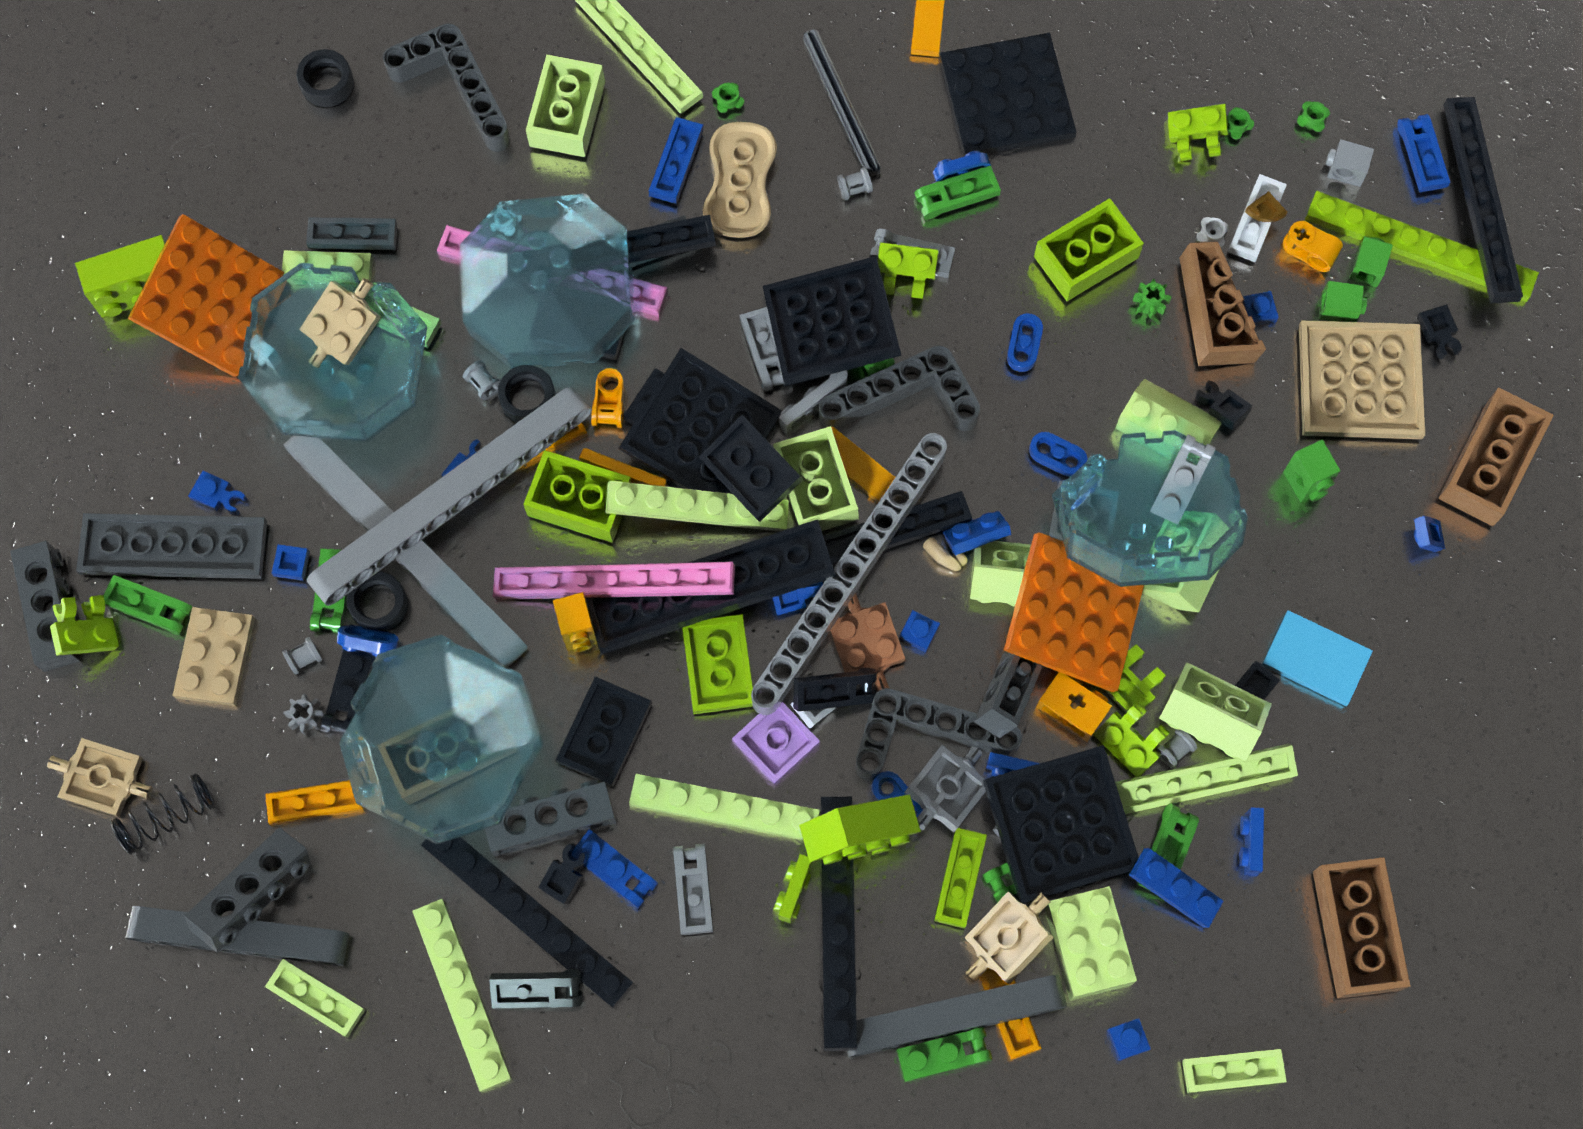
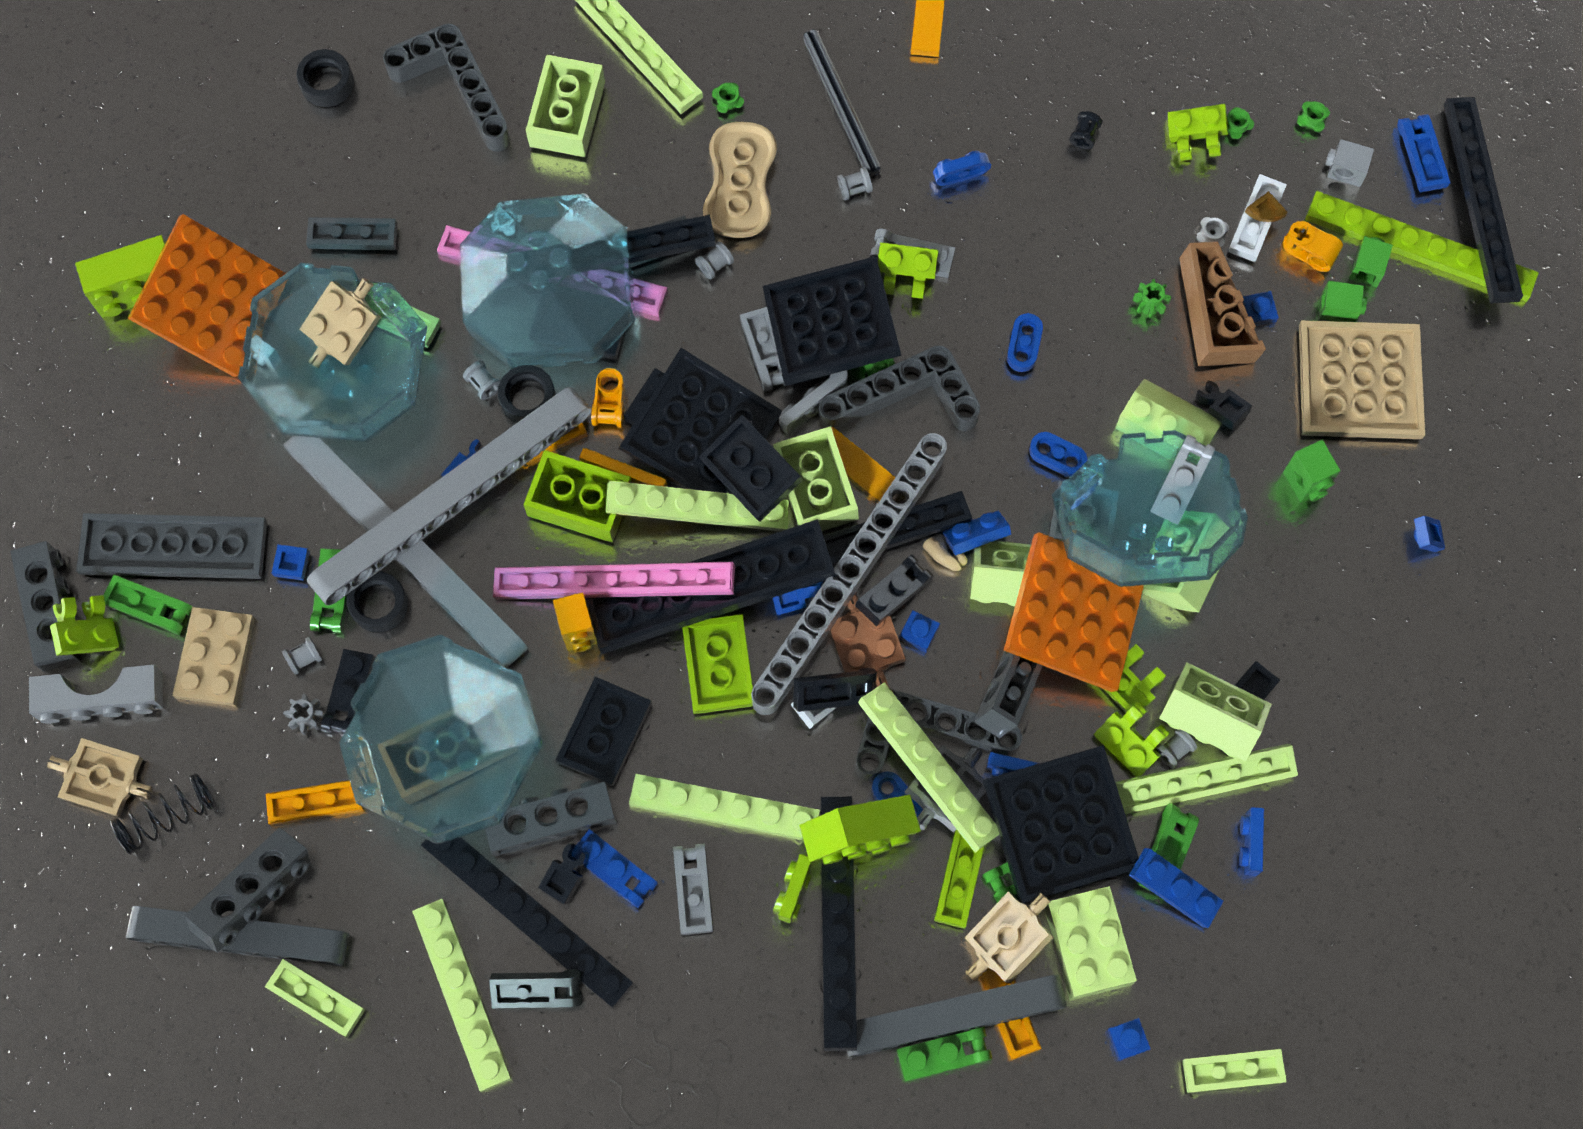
(135, 690): none -> light grey arch
(214, 492): blue plate -> none
(357, 638): blue plate -> none
(358, 261): yellowish green plate -> none
(676, 160): blue plate -> none
(714, 260): none -> light grey bush
(776, 742): lavender tile -> none
(893, 591): none -> black plate
(929, 767): none -> yellowish green plate
(958, 192): bright green plate -> none
(1007, 94): black plate -> none
(1082, 720): light orange brick -> none
(1086, 130): none -> black bush
(1088, 249): lime brick -> none
(1317, 658): medium azure tile -> none
(1361, 928): medium nougat brick -> none
(1440, 327): black plate -> none
(1496, 457): medium nougat brick -> none

